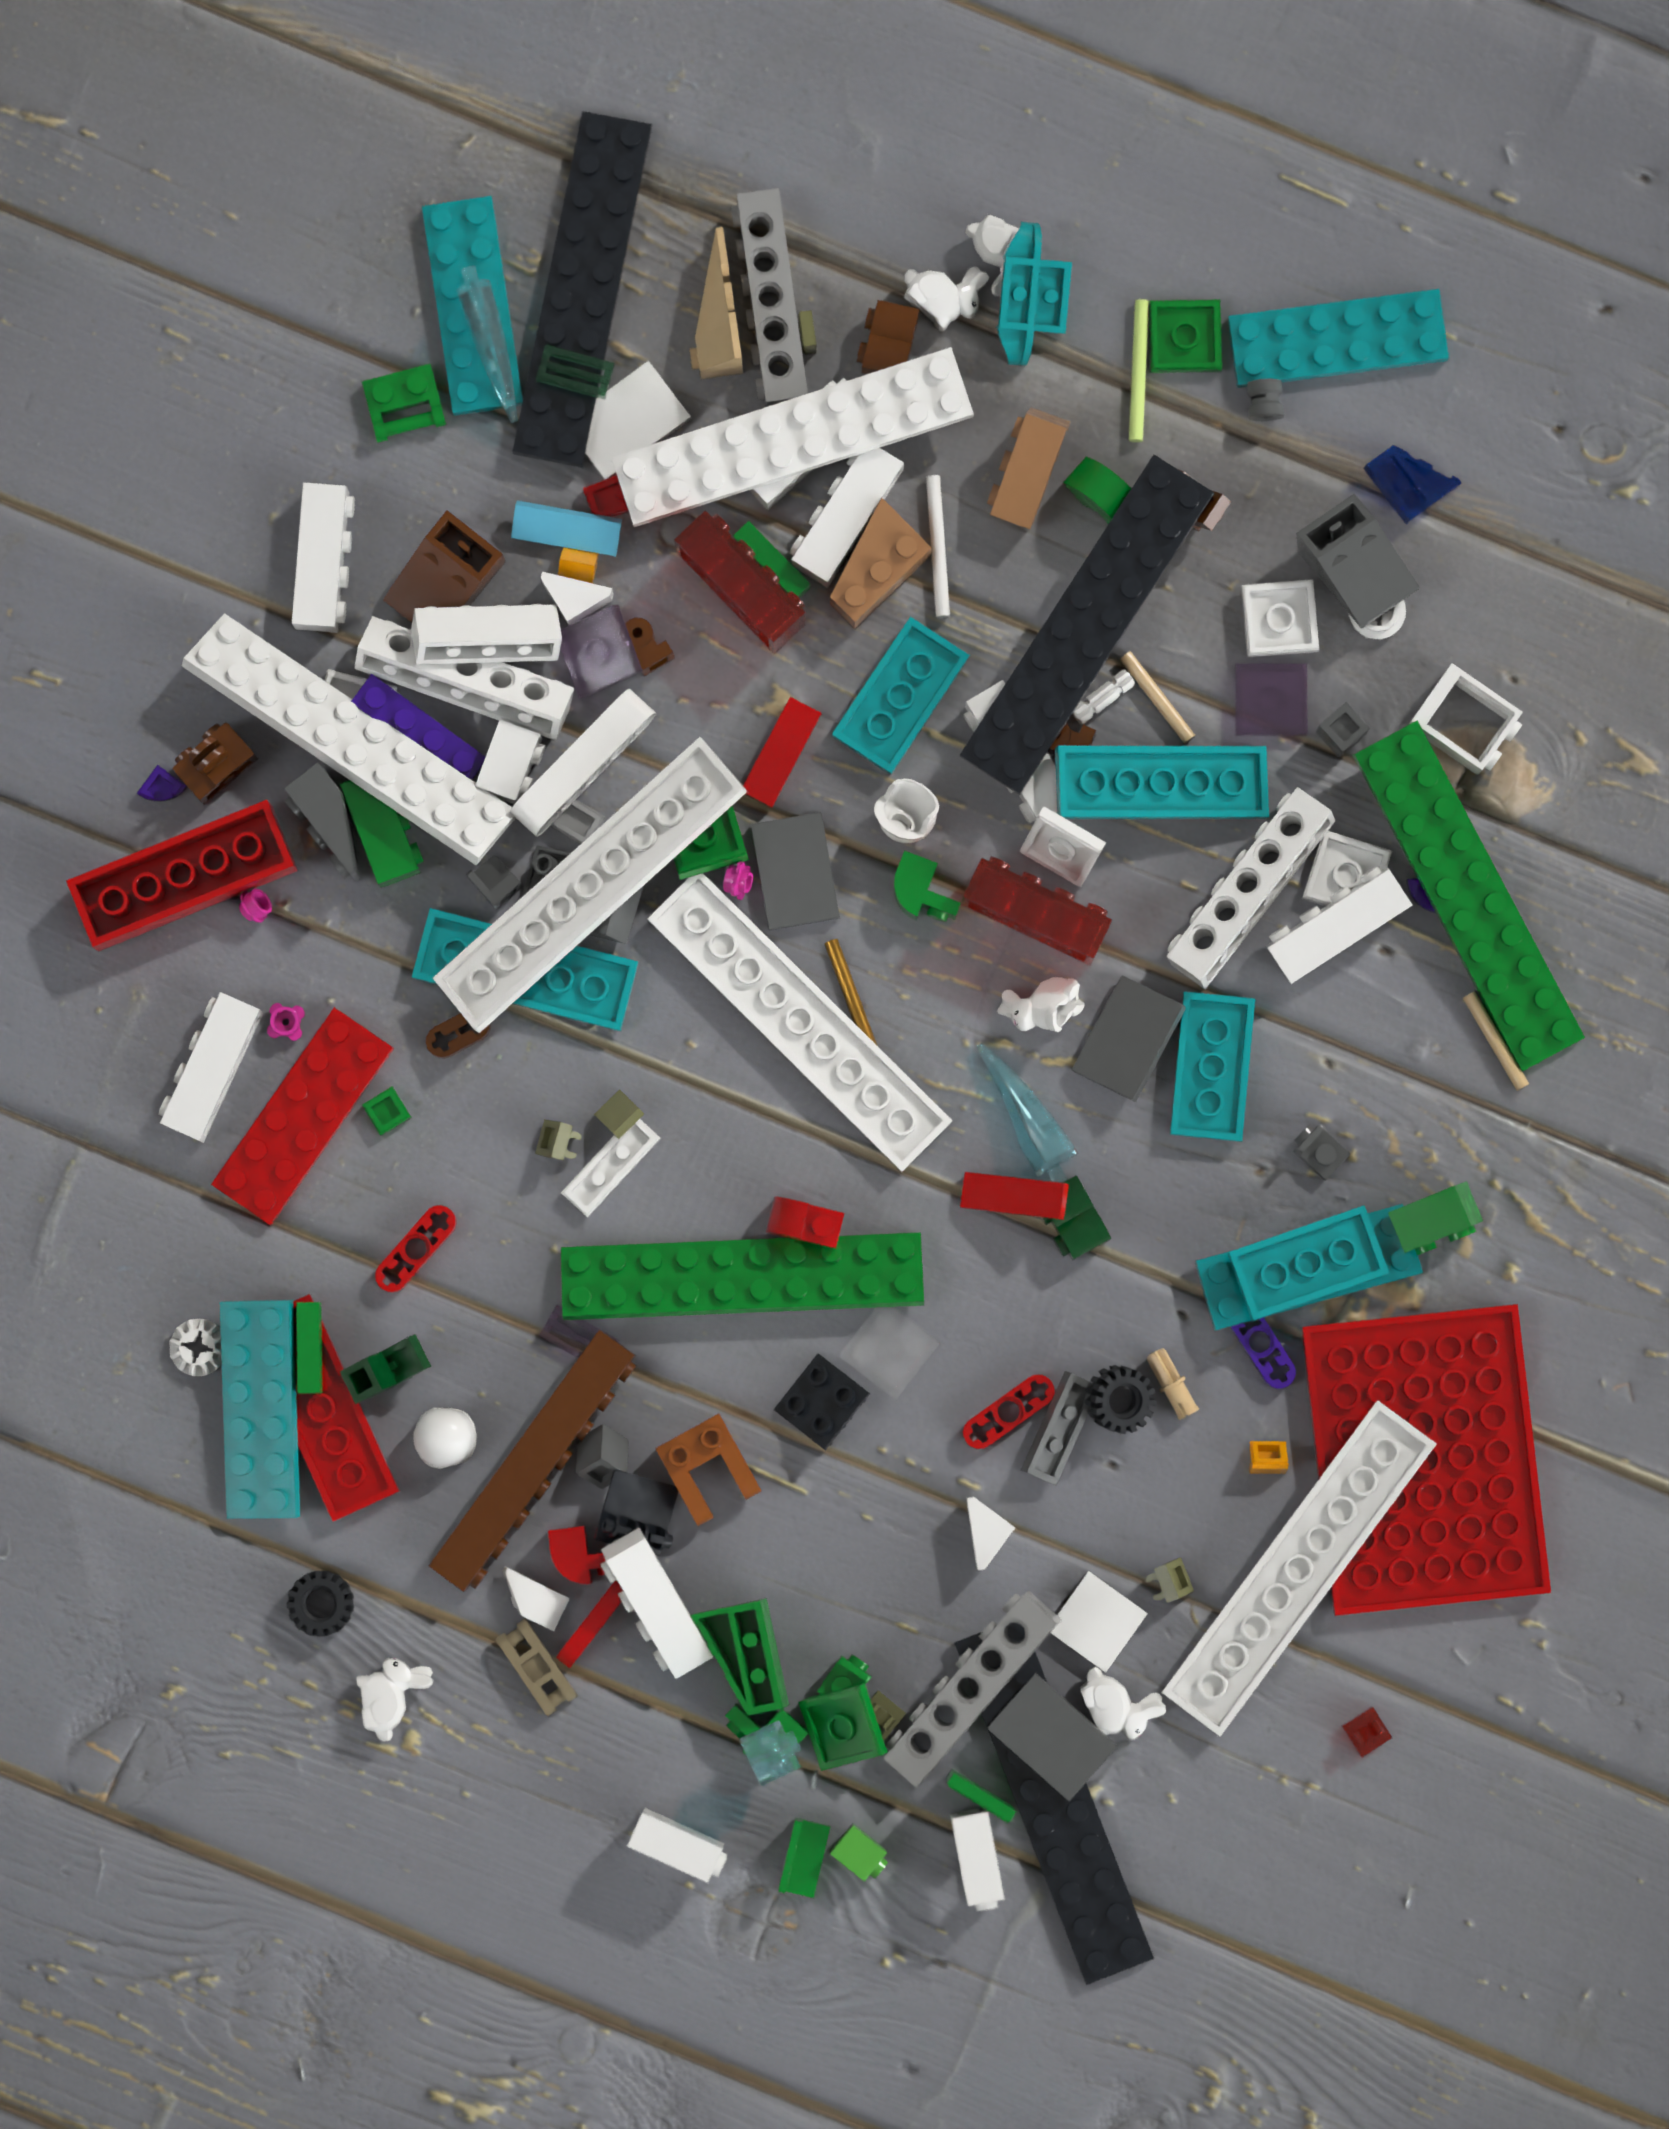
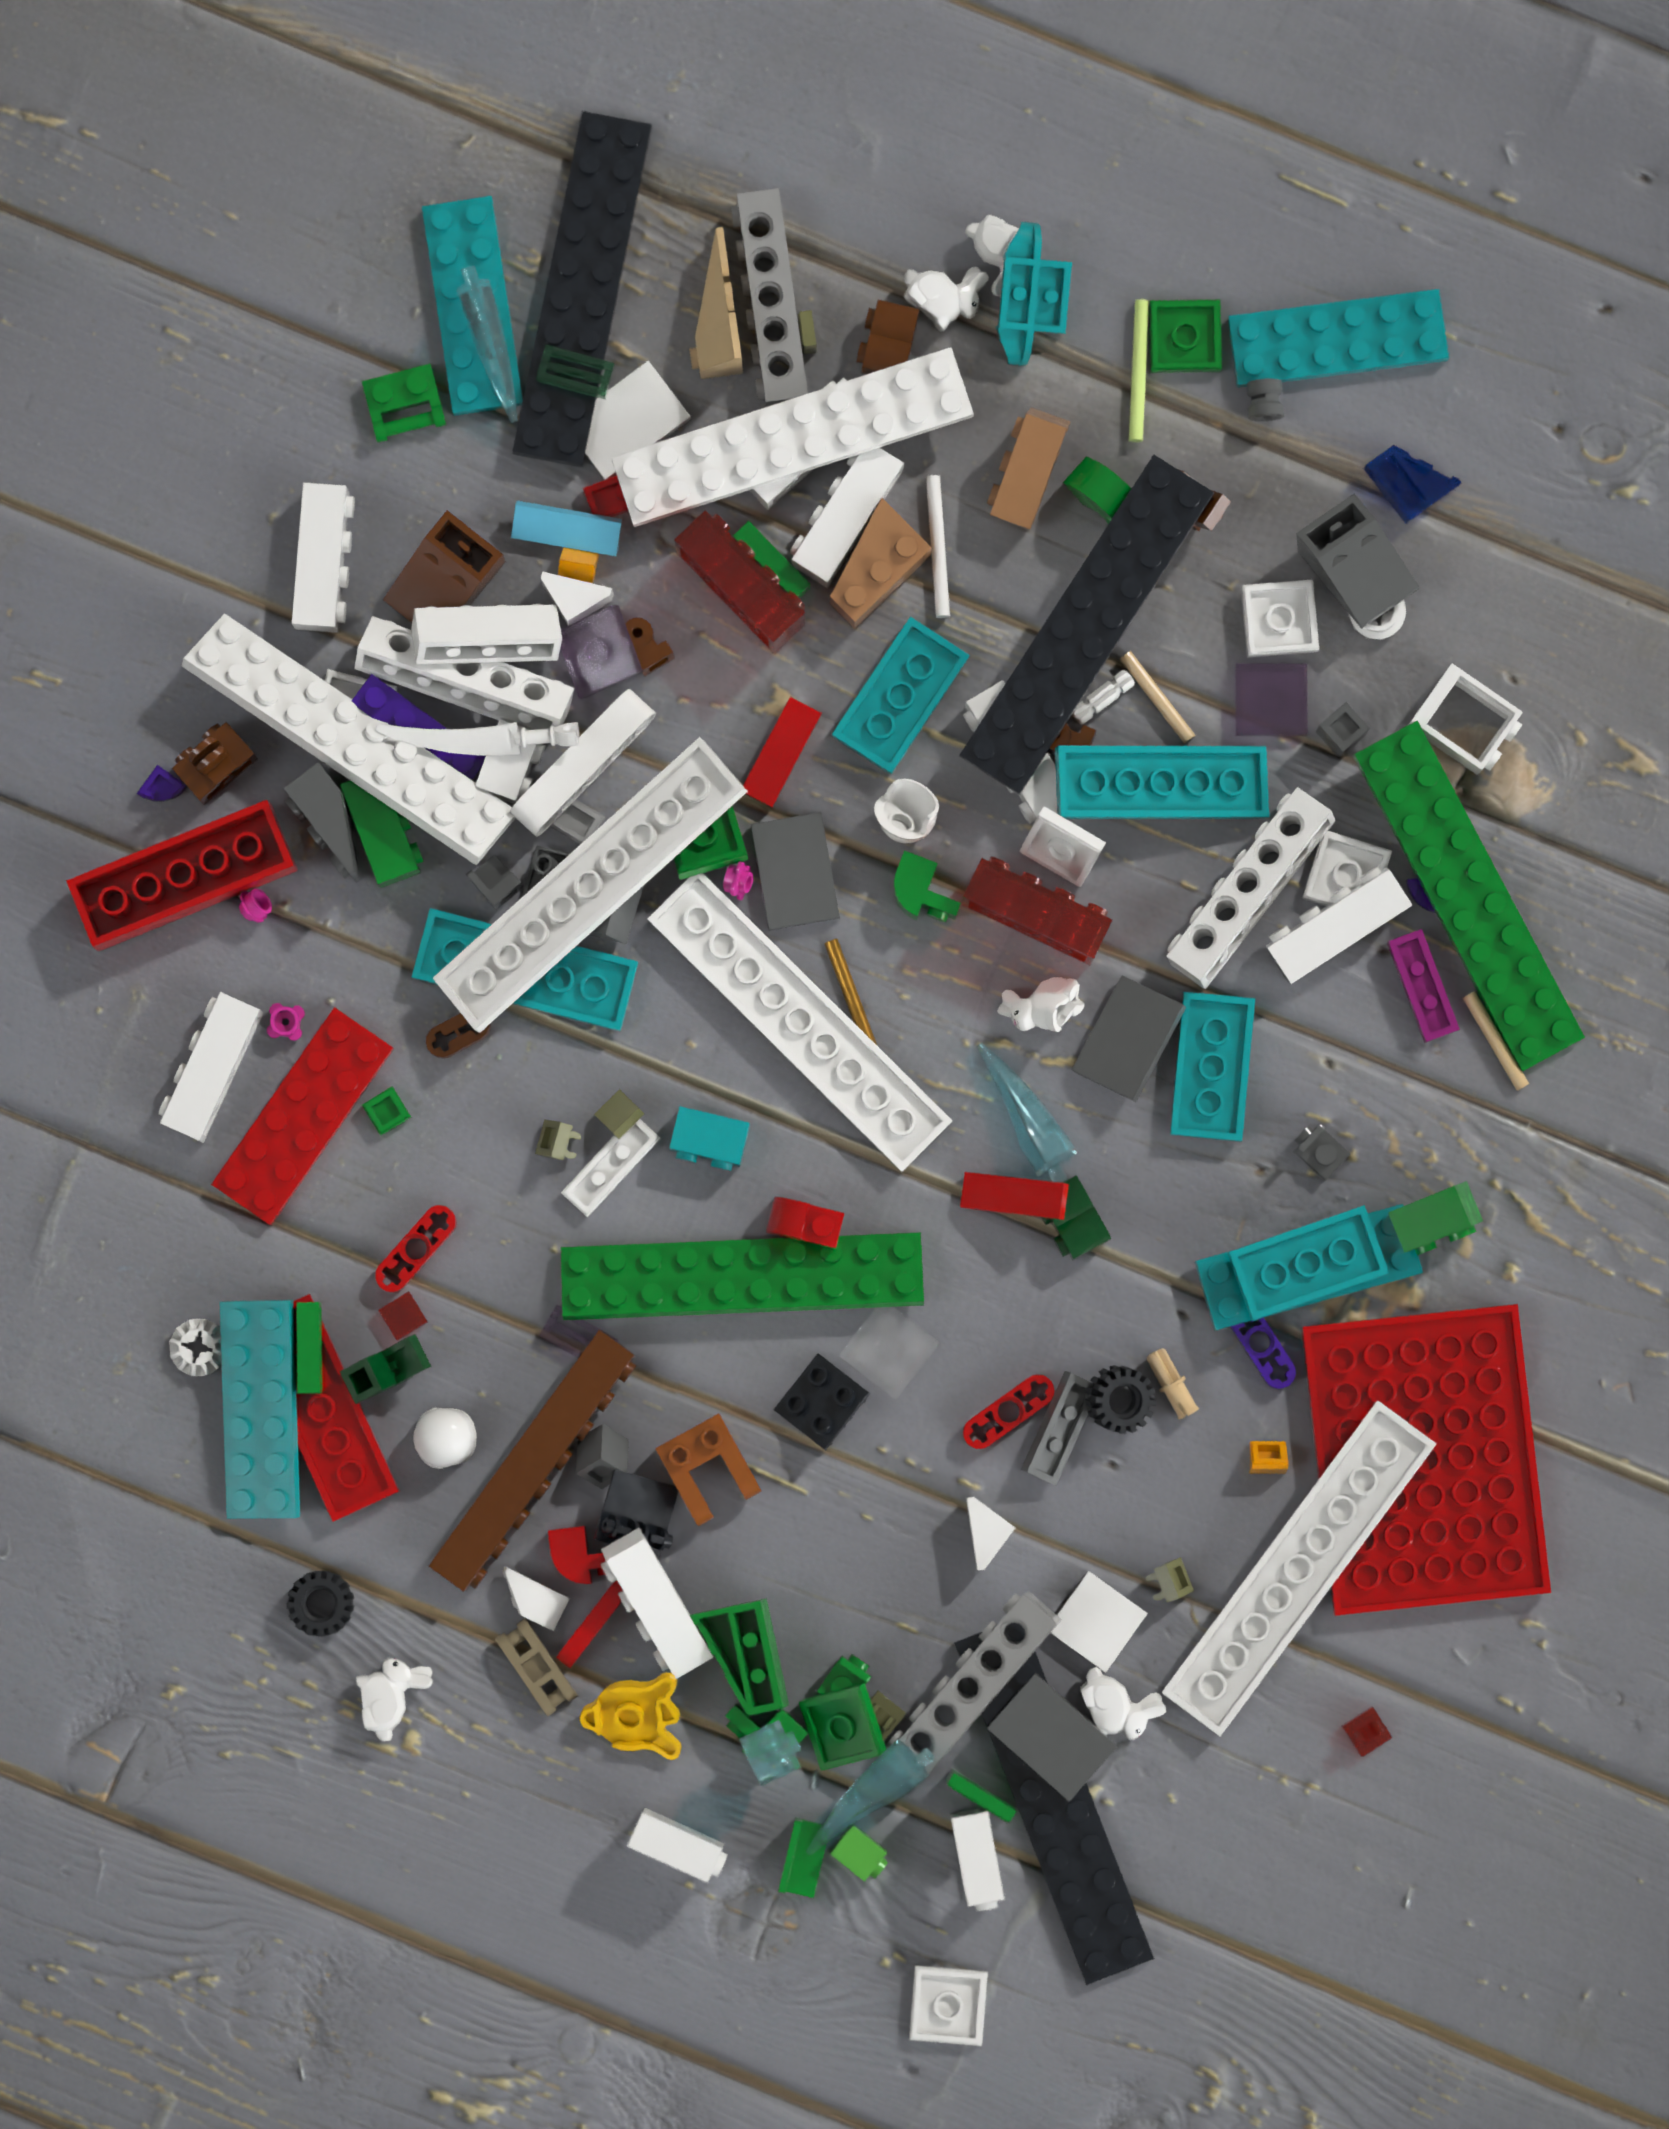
(403, 1316): none -> clear red tile
(488, 741): none -> white sword
(636, 1715): none -> yellow tile
(709, 1138): none -> teal brick
(881, 1783): none -> clear light blue piece
(948, 2005): none -> white tile
(1423, 986): none -> magenta plate

